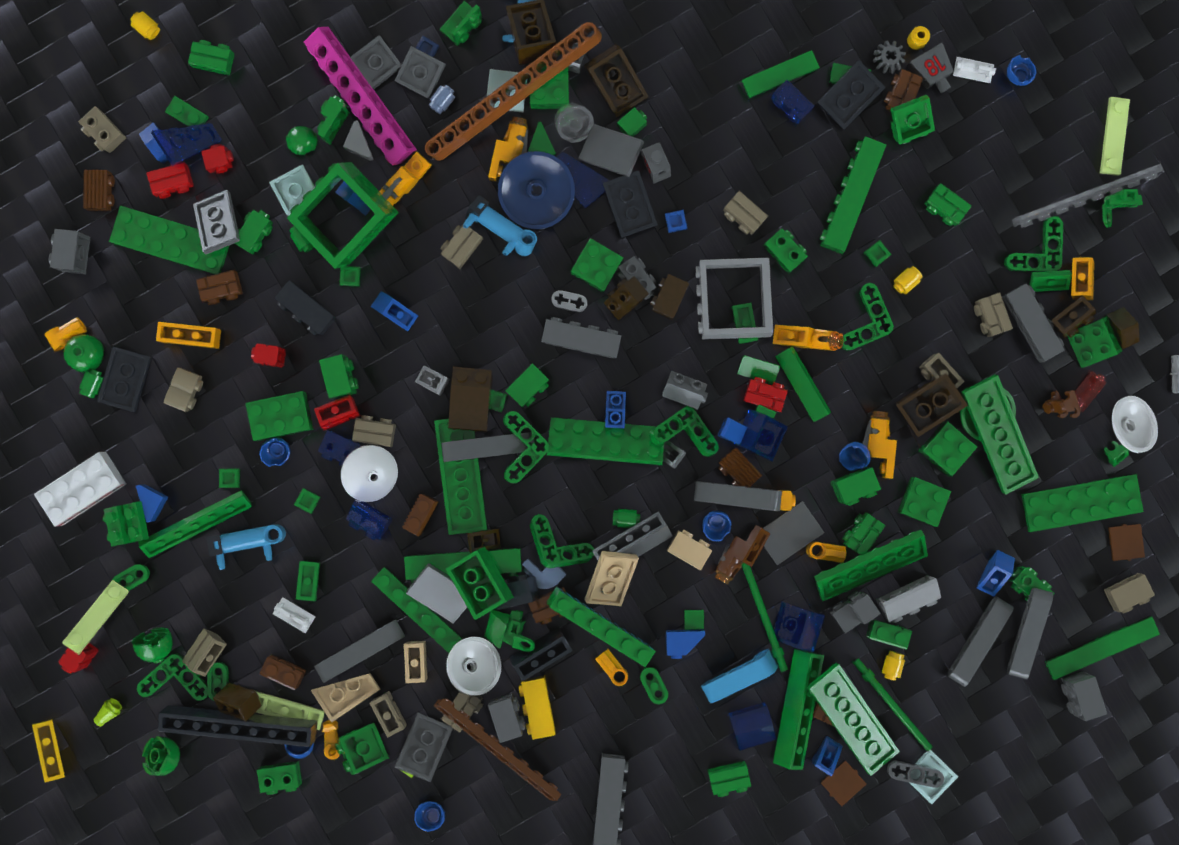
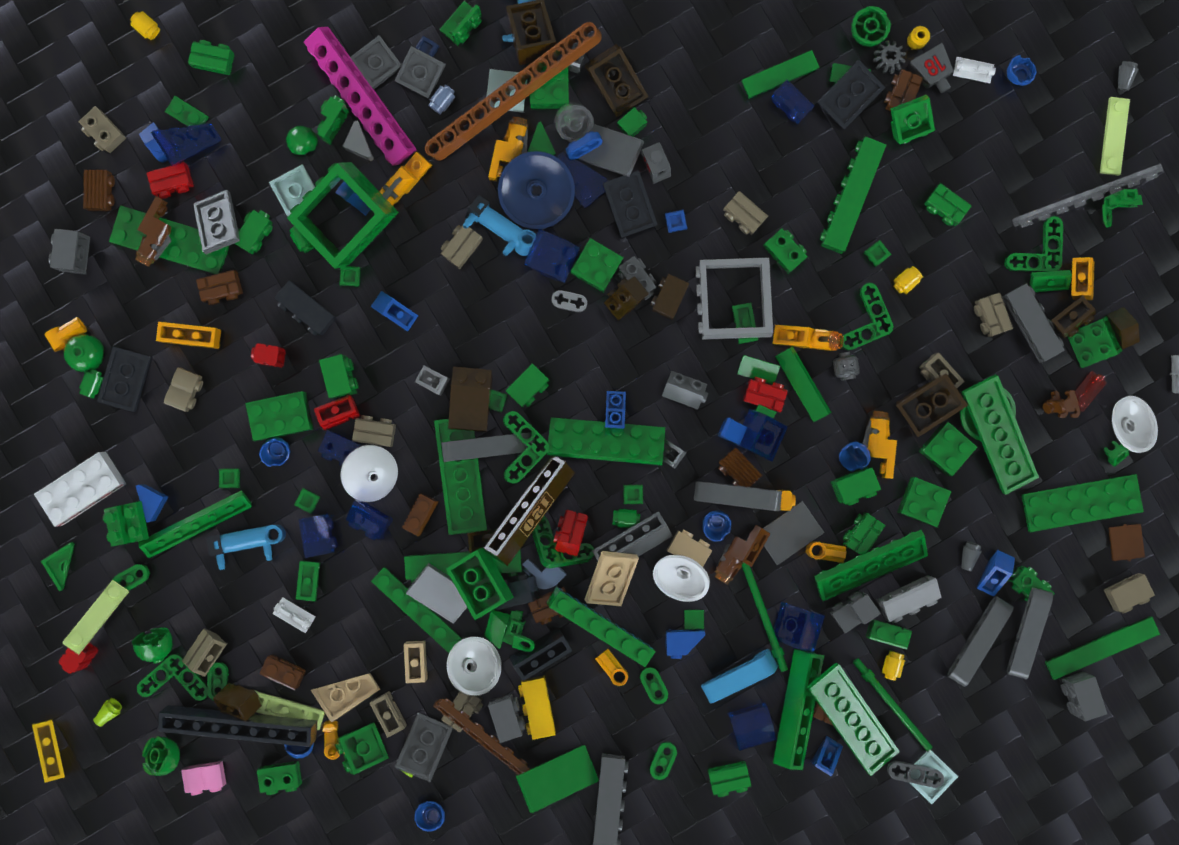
(58, 565): none -> green tile
(156, 232): none -> reddish brown plate
(203, 777): none -> bright pink brick
(217, 159): red brick -> none
(317, 535): none -> clear blue slope
(359, 651): dark grey beam -> none
(529, 510): none -> dark brown brick
(551, 256): none -> clear blue slope
(557, 778): none -> green tile
(571, 532): none -> red brick
(580, 338): dark grey brick -> none
(584, 145): none -> blue plate
(633, 494): none -> green tile
(663, 760): none -> green plate
(681, 578): none -> white dish
(688, 425): green beam -> none
(843, 783): reddish brown piece -> none
(846, 366): none -> head
(870, 26): none -> green cylinder
(970, 555): none -> dark grey cone
(1127, 73): none -> dark grey cone

